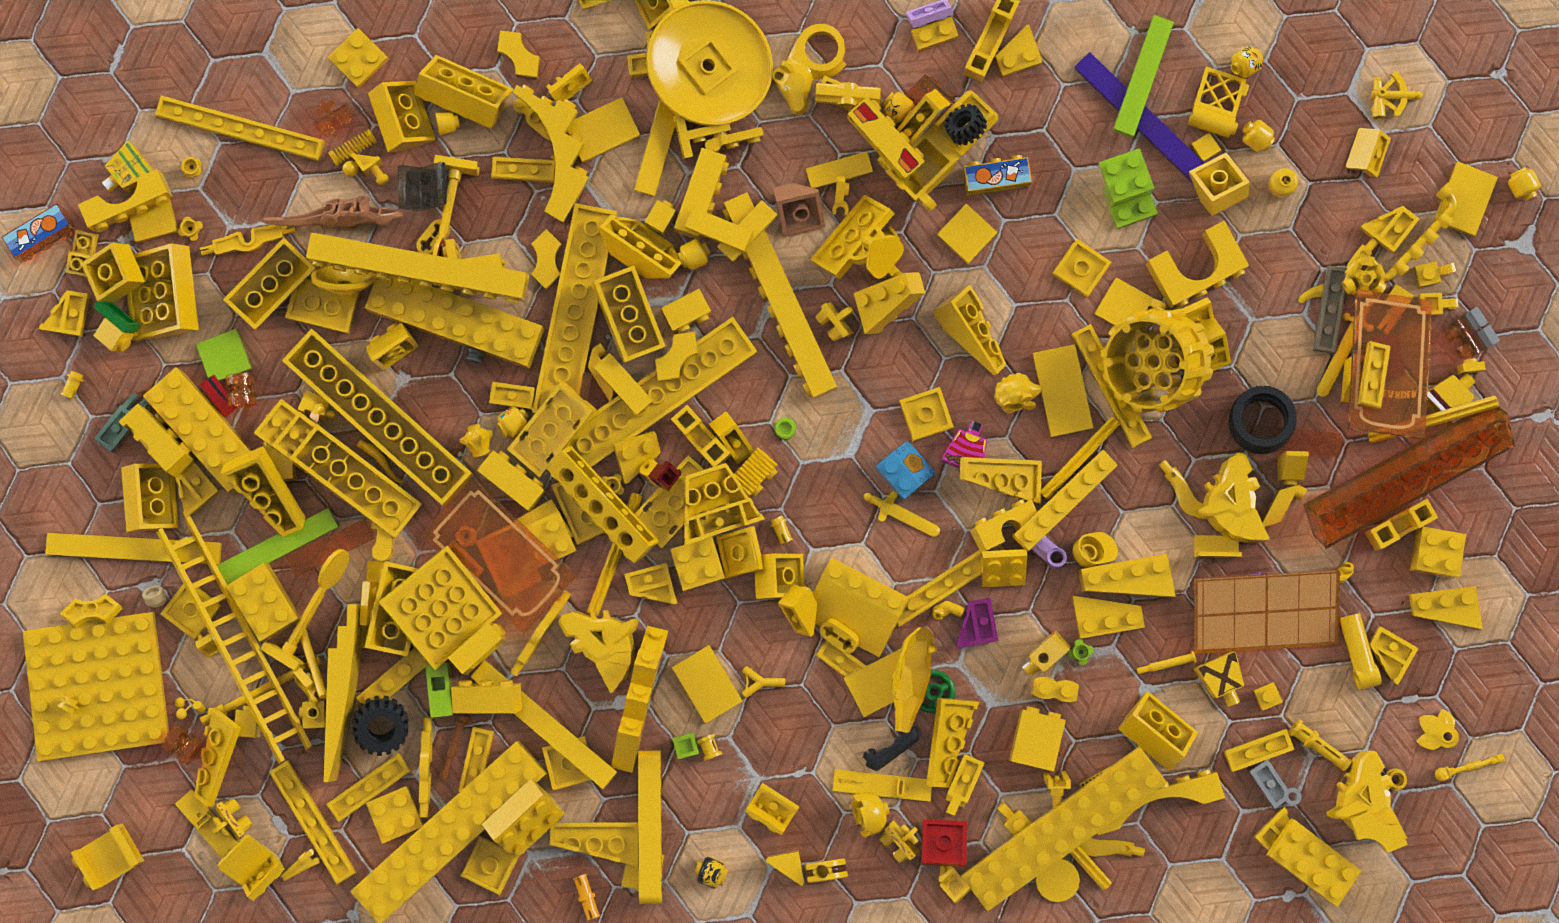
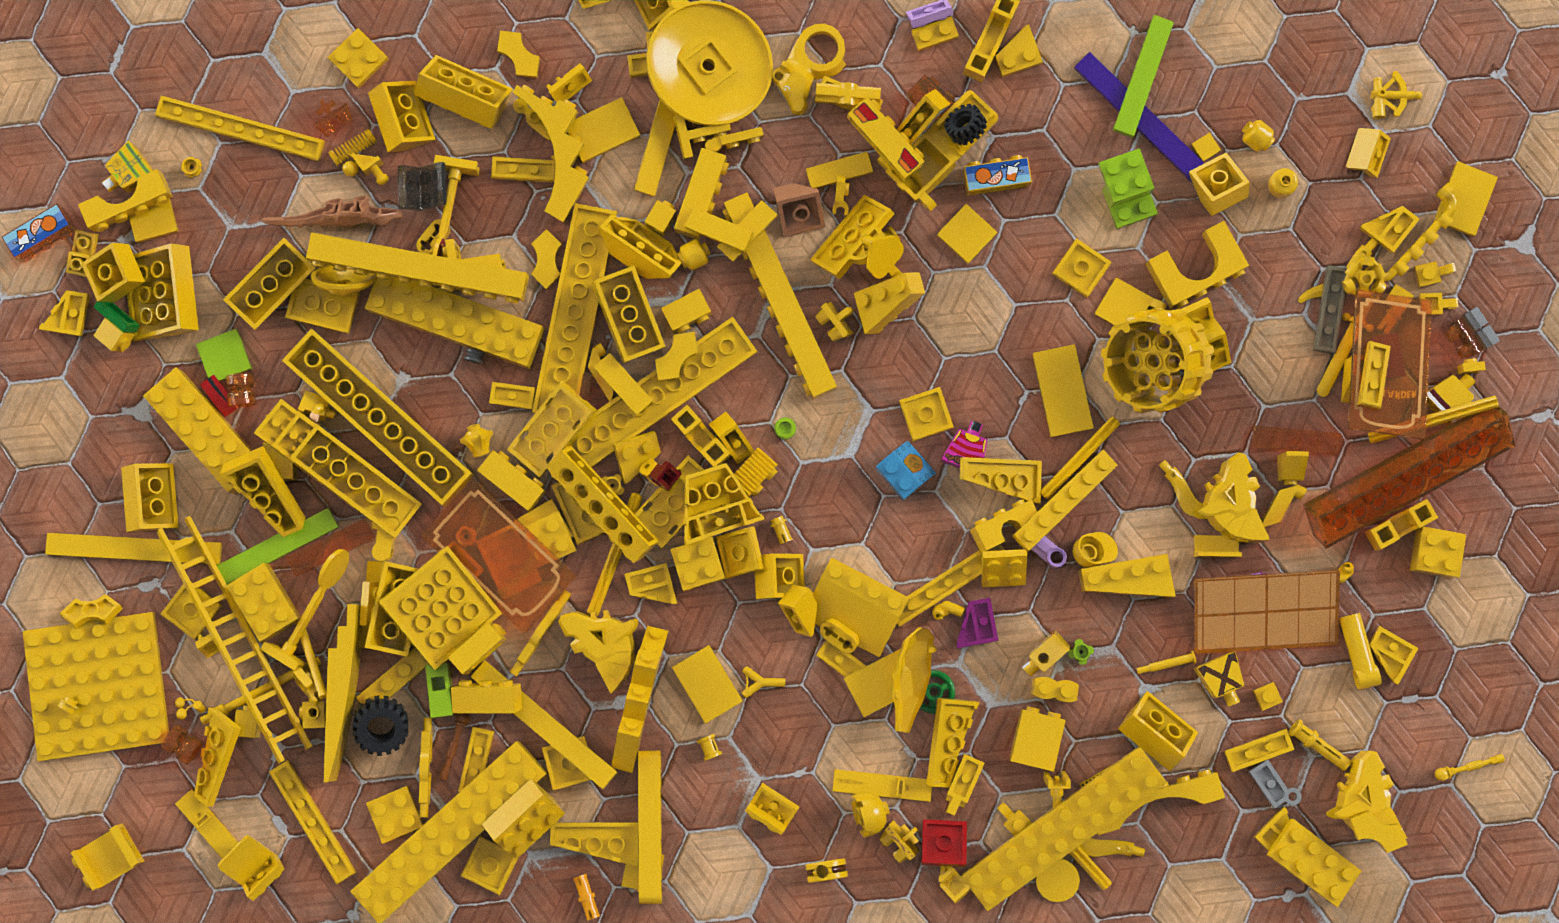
(72, 384): yellow pin -> none
(113, 432): sand green hinge -> none
(154, 596): tan tile -> none
(158, 440): yellow wedge -> none
(184, 228): yellow plate -> none
(194, 488): yellow wing -> none
(236, 241): yellow piece -> none
(238, 827): yellow hips -> none
(304, 862): yellow piece -> none
(369, 787): yellow tile -> none
(379, 457): yellow animal -> none
(391, 346): yellow slope -> none
(446, 123): yellow hat -> none
(512, 422): yellow head -> none
(685, 745): lime plate -> none
(711, 872): head -> none
(788, 864): yellow slope -> none
(878, 760): black piece -> none
(888, 507): yellow sword -> none
(897, 106): yellow head -> none
(965, 323): yellow wedge -> none
(1016, 393): yellow animal -> none
(1104, 617): yellow wing -> none
(1130, 421): yellow tile -> none
(1213, 118): yellow piece -> none
(1247, 62): yellow head -> none
(1274, 397): black tyre -> none
(1401, 776): yellow plate -> none
(1435, 729): yellow plate -> none
(1451, 606): yellow wing -> none
(1524, 183): yellow head -> none

